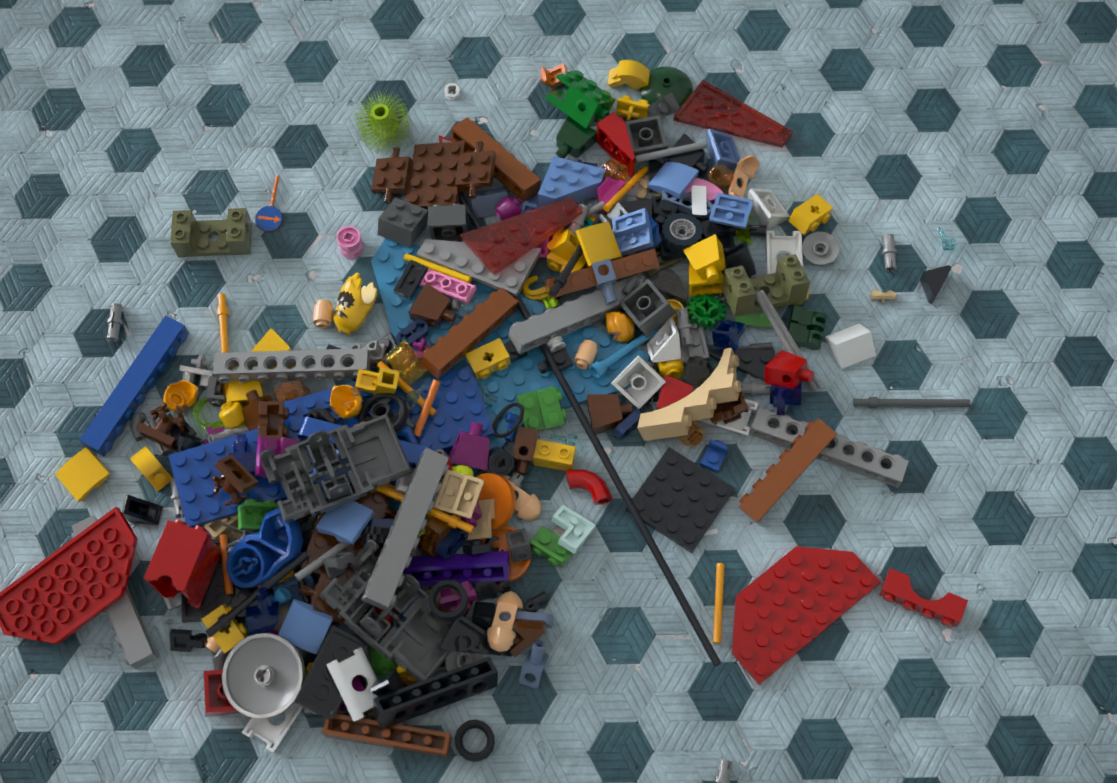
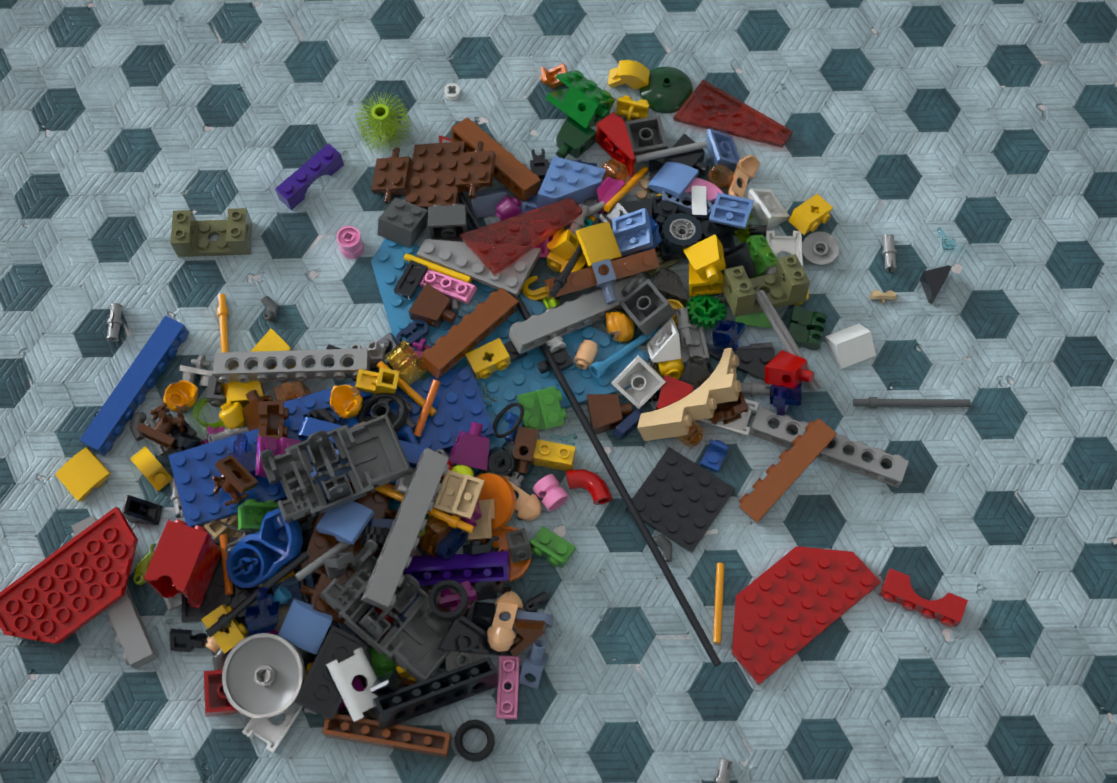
(142, 566): none -> lime arm
(269, 217): blue piece -> none
(272, 309): none -> dark grey arm
(294, 188): none -> dark purple arch
(322, 314): light nougat brick -> none
(353, 304): yellow head -> none
(414, 395): clear light blue hand -> none
(508, 699): none -> bright pink tile
(539, 164): none -> black plate
(552, 495): none -> bright pink wheel
(576, 528): light aqua plate -> none
(664, 106): dark grey bracket -> none
(665, 545): none -> dark grey arm
(761, 254): none -> bright green bracket

